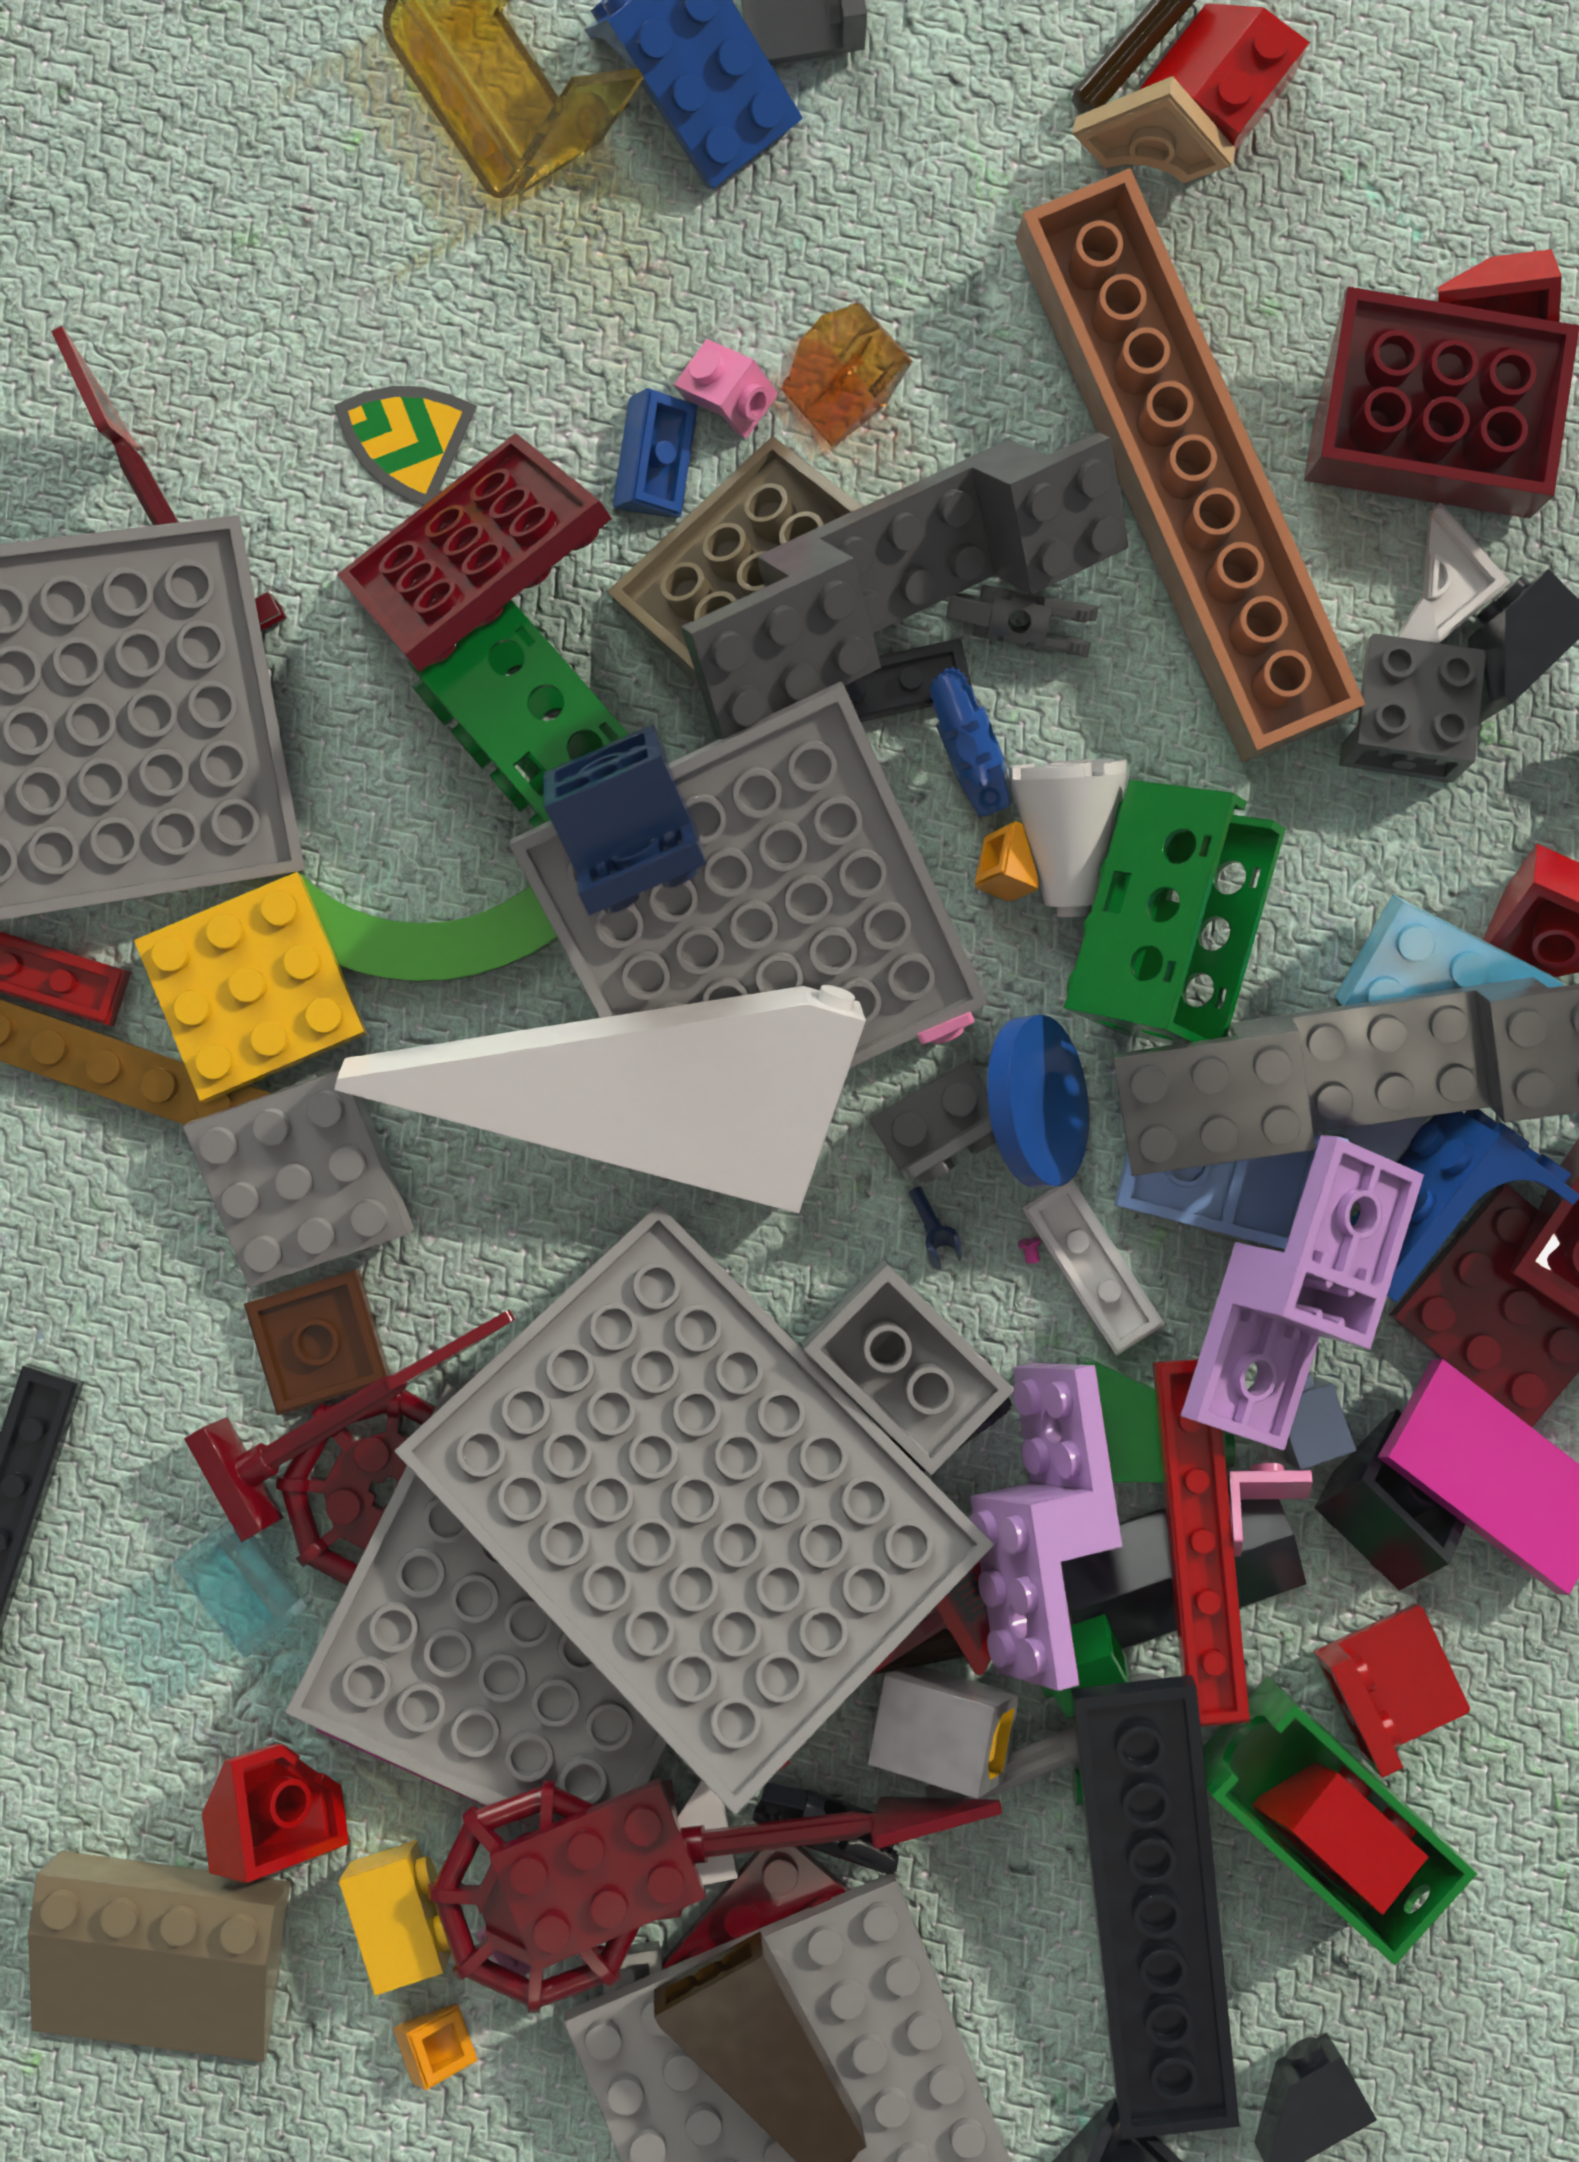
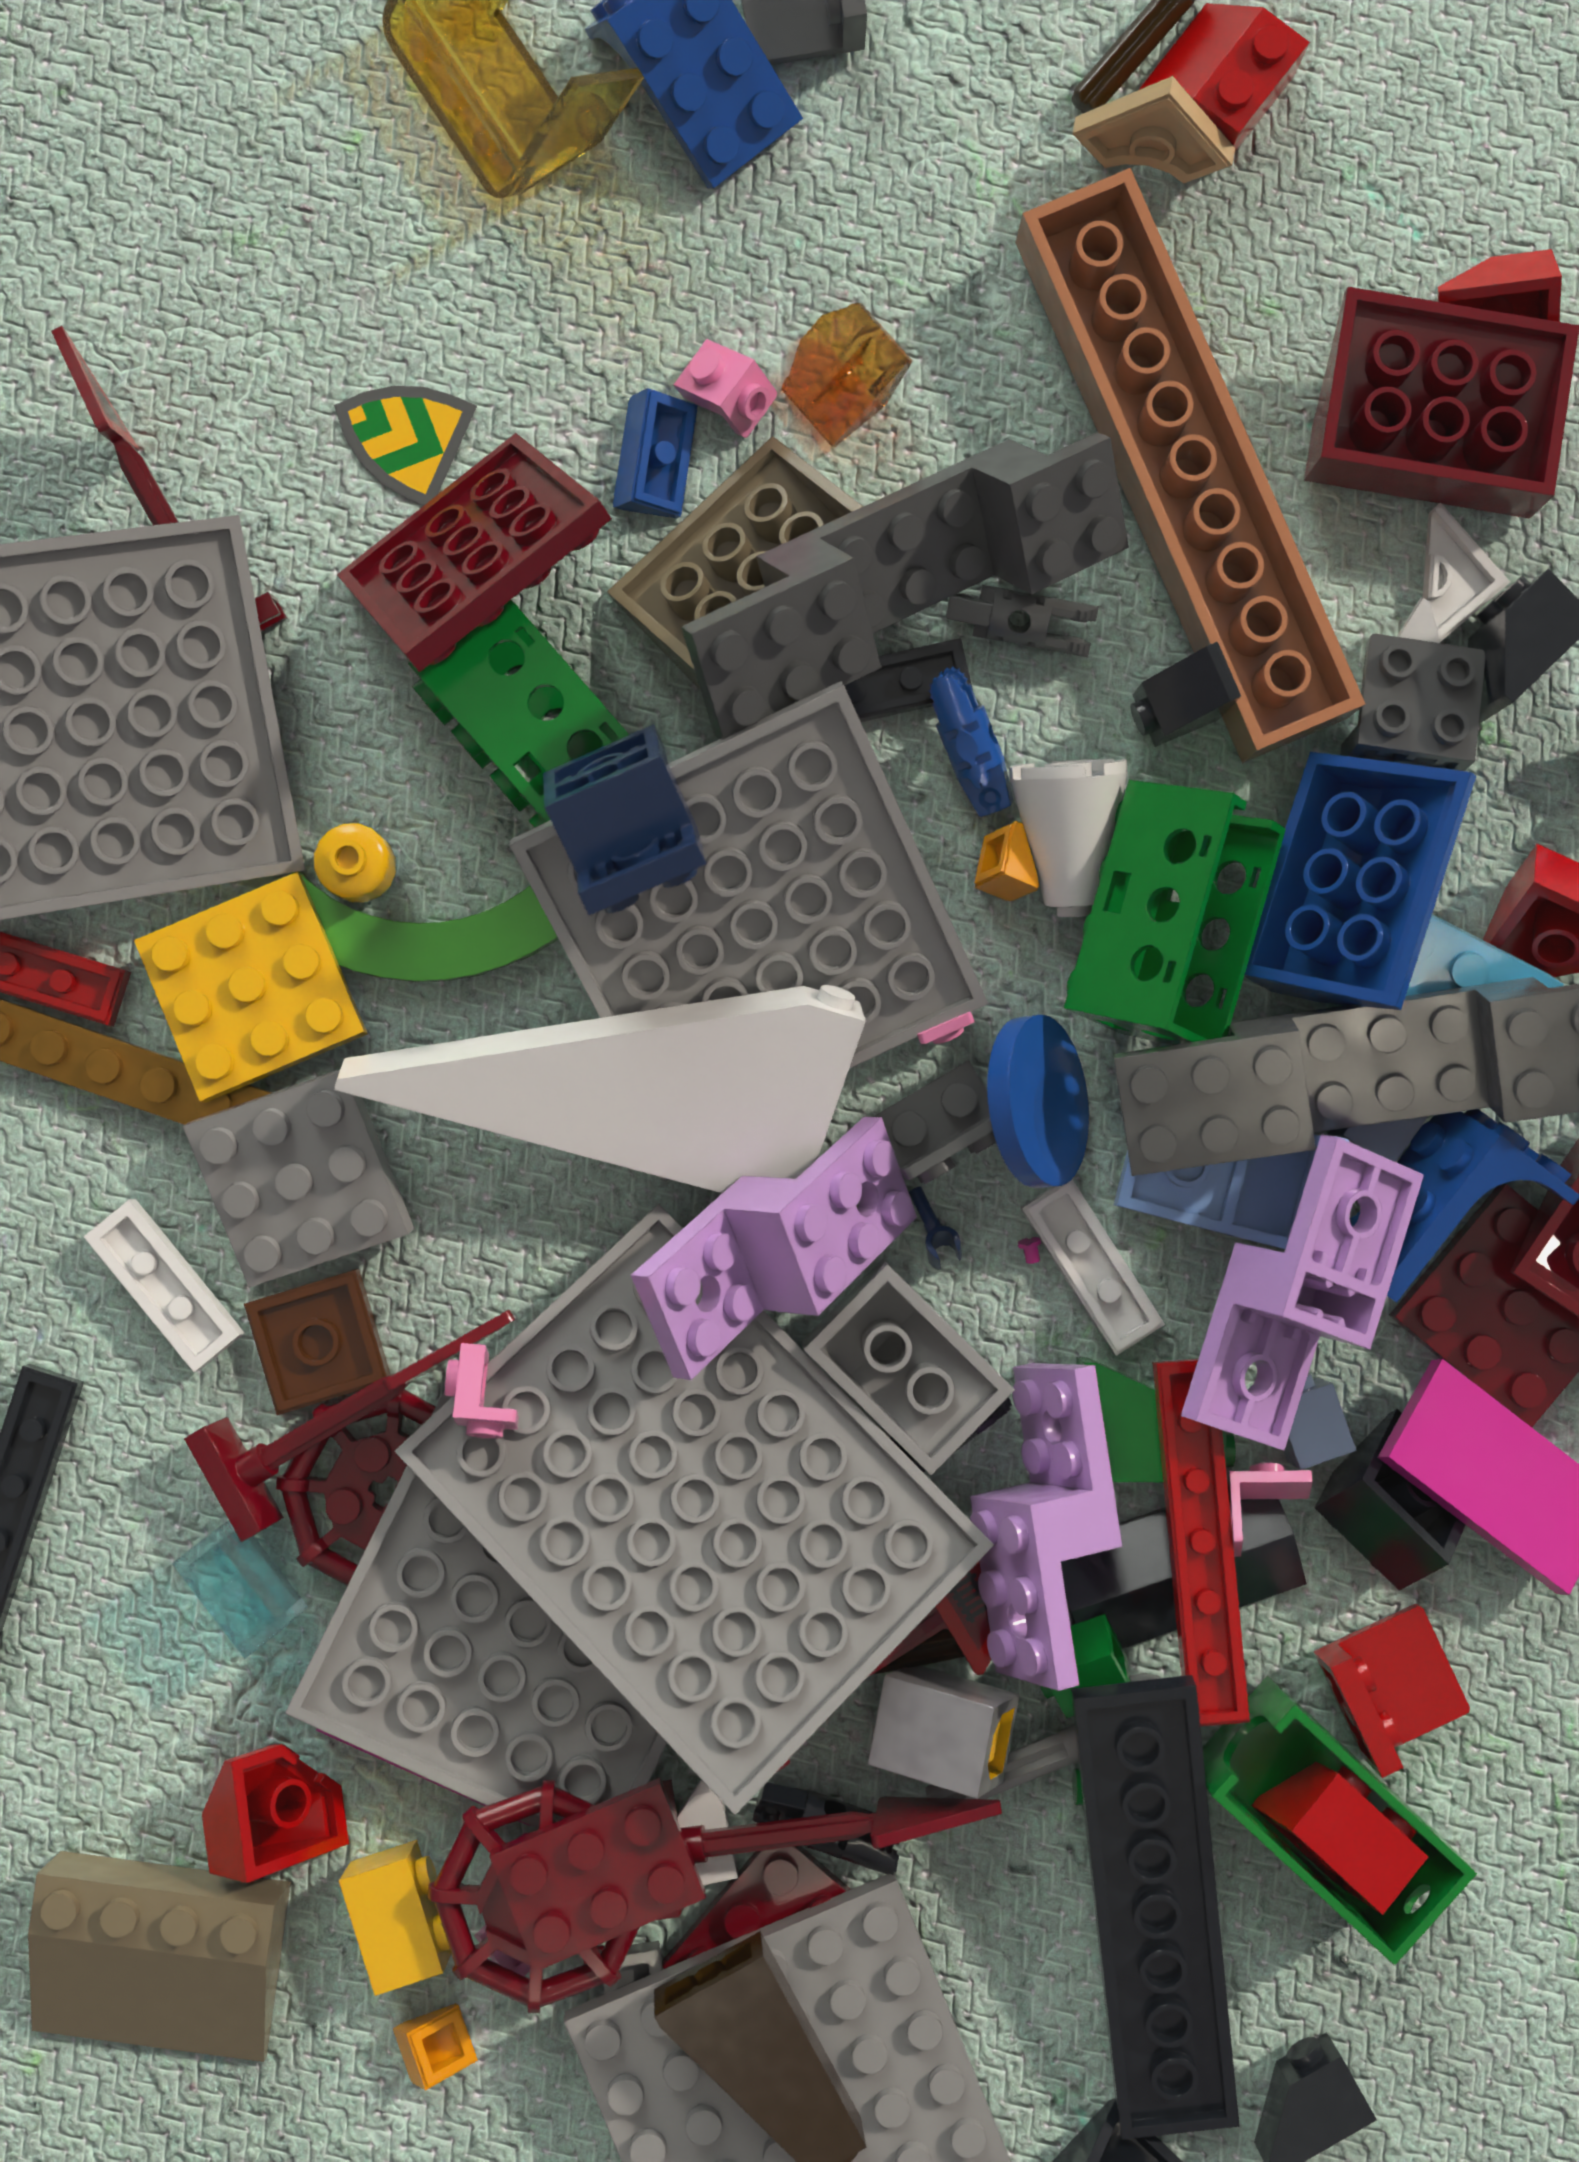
(164, 1285): none -> white plate
(354, 862): none -> yellow head
(467, 1383): none -> bright pink bracket
(775, 1247): none -> lavender bracket
(1185, 696): none -> black slope
(1357, 879): none -> blue slope

